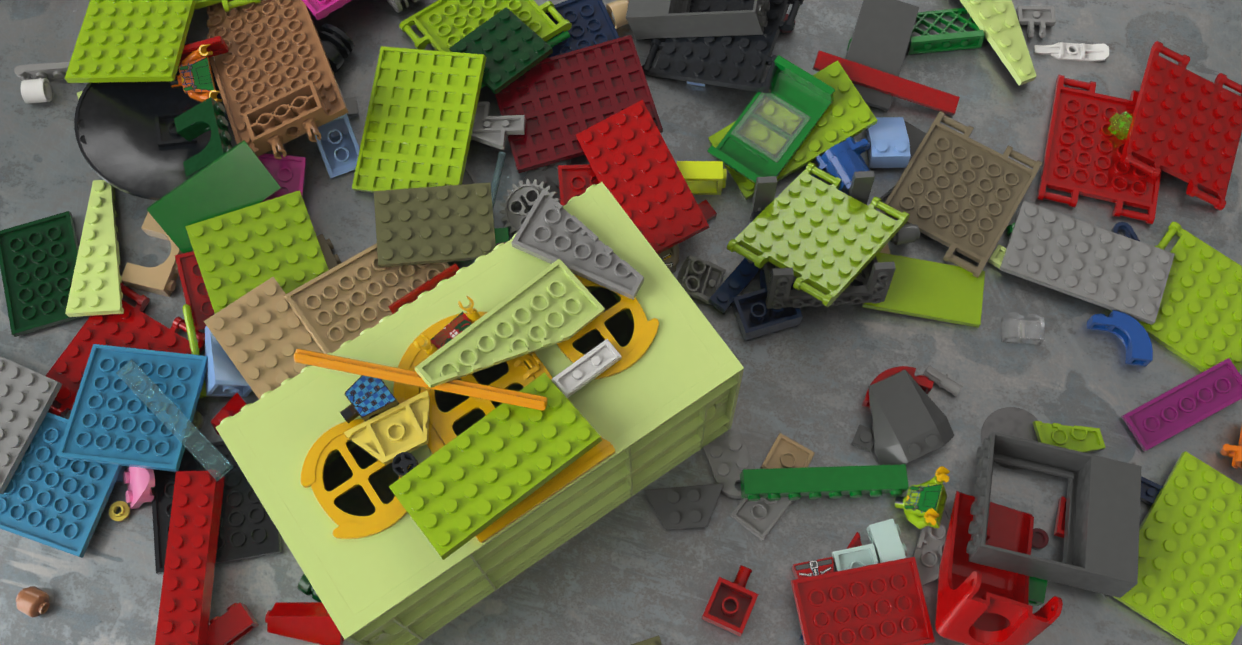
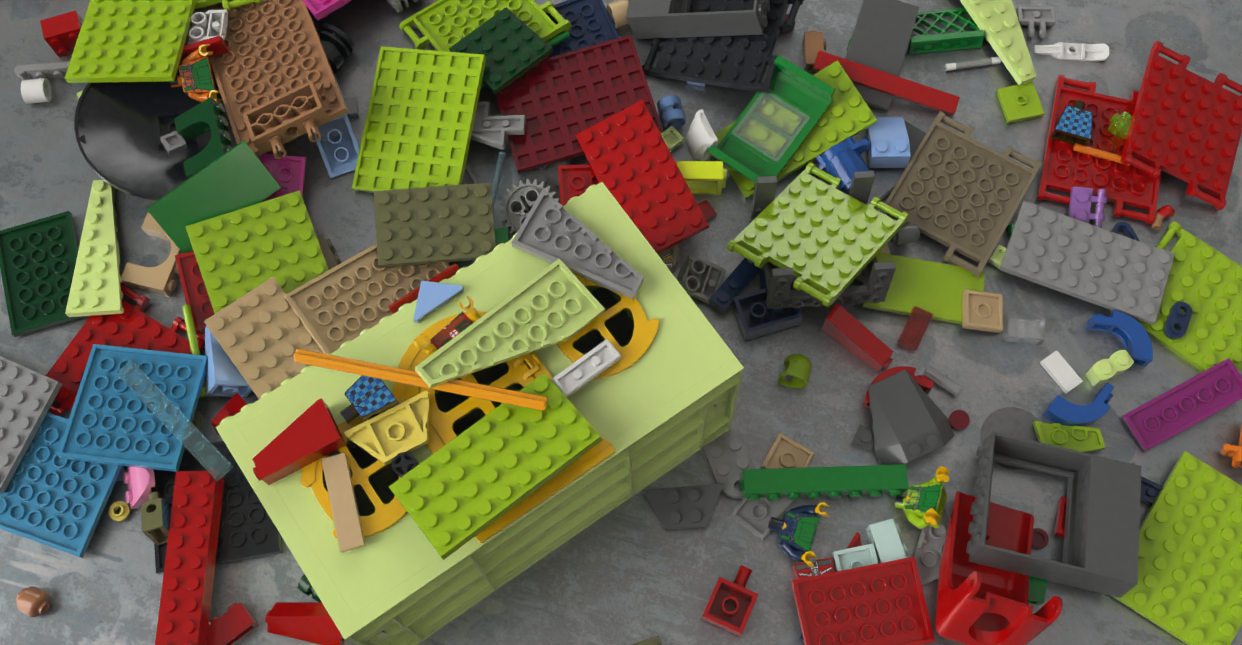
(62, 32): none -> red brick
(156, 518): none -> olive torso
(173, 142): none -> light grey plate
(208, 25): none -> white slope
(300, 444): none -> red slope
(343, 502): none -> tan tile
(433, 296): none -> light blue tile
(671, 112): none -> medium blue wheel
(672, 138): none -> yellowish green plate
(700, 137): none -> white slope
(798, 530): none -> torso
(800, 368): none -> lime helmet
(812, 43): none -> medium nougat brick
(856, 338): none -> red slope
(915, 328): none -> clear red tile
(959, 420): none -> dark red tile
(972, 63): none -> light grey bar
(982, 311): none -> tan tile
(1020, 102): none -> lime plate
(1061, 372): none -> white tile
(1069, 414): none -> blue arch
(1074, 125): none -> torso
(1081, 205): none -> medium lavender plate
(1097, 153): none -> orange bar
(1109, 368): none -> yellowish green brick
(1163, 212): none -> arm
(1179, 319): none -> dark blue plate

